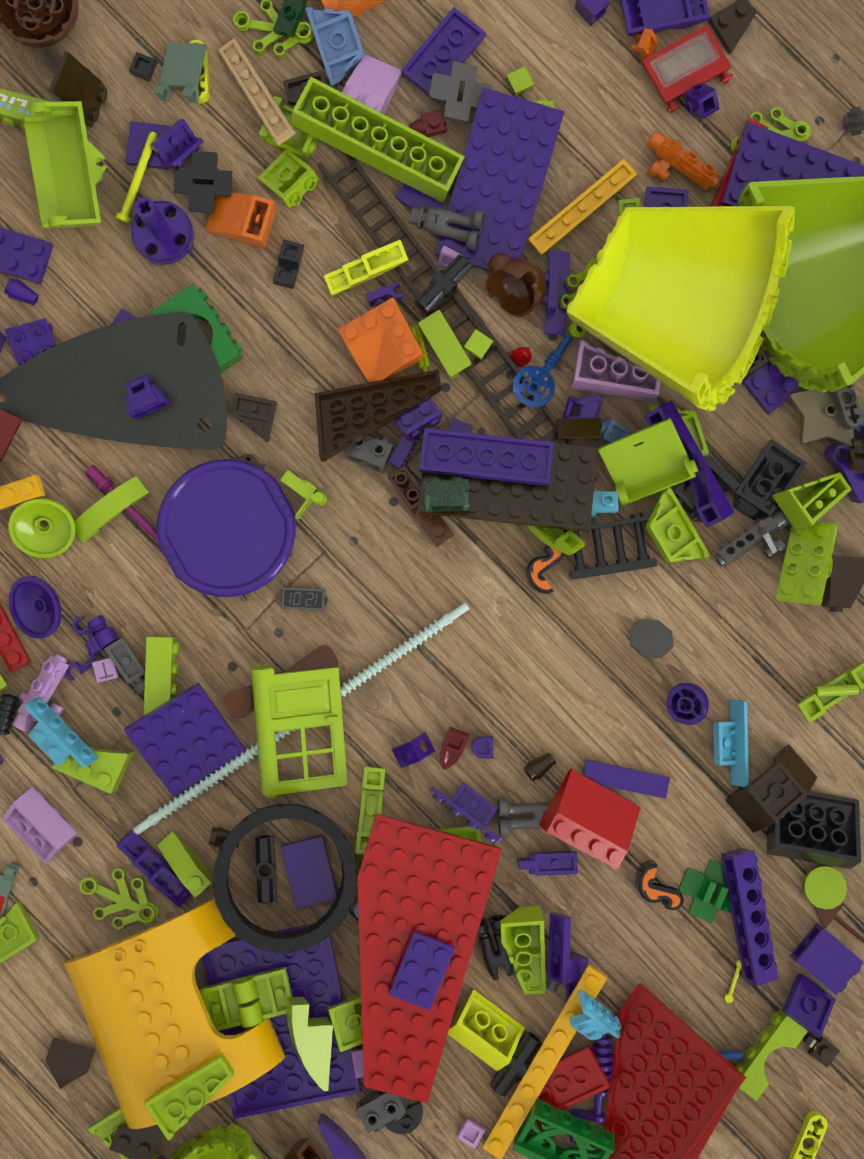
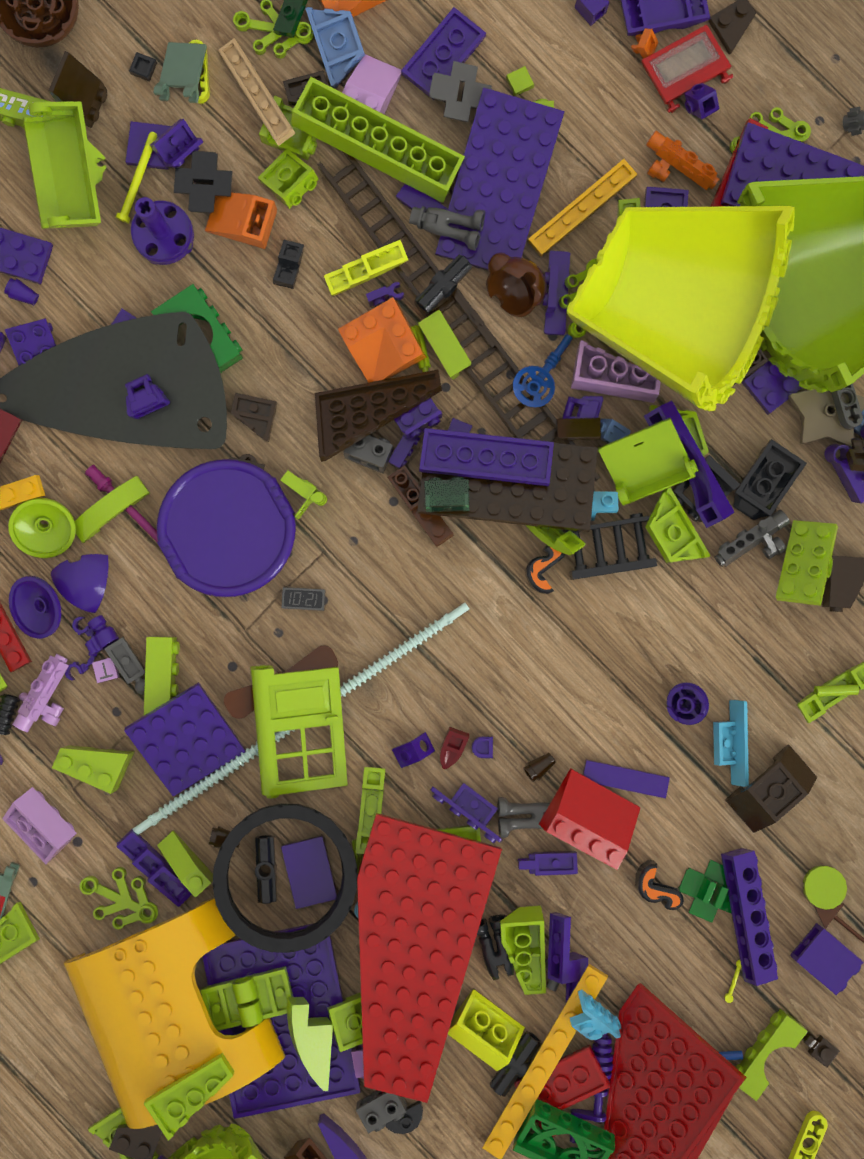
(56, 737): medium azure bracket -> none
(68, 1061): dark brown slope -> none
(82, 581): none -> dark purple brick
(421, 970): dark purple plate -> none
(430, 124): dark red plate -> none
(446, 256): lavender tile -> none
(470, 1132): lavender tile -> none
(478, 344): lime tile -> none
(520, 356): red plate -> none
(651, 639): dark grey piece -> none
(808, 1005): dark purple tile -> none
(812, 500): lime wedge -> none
(819, 831): black slope -> none

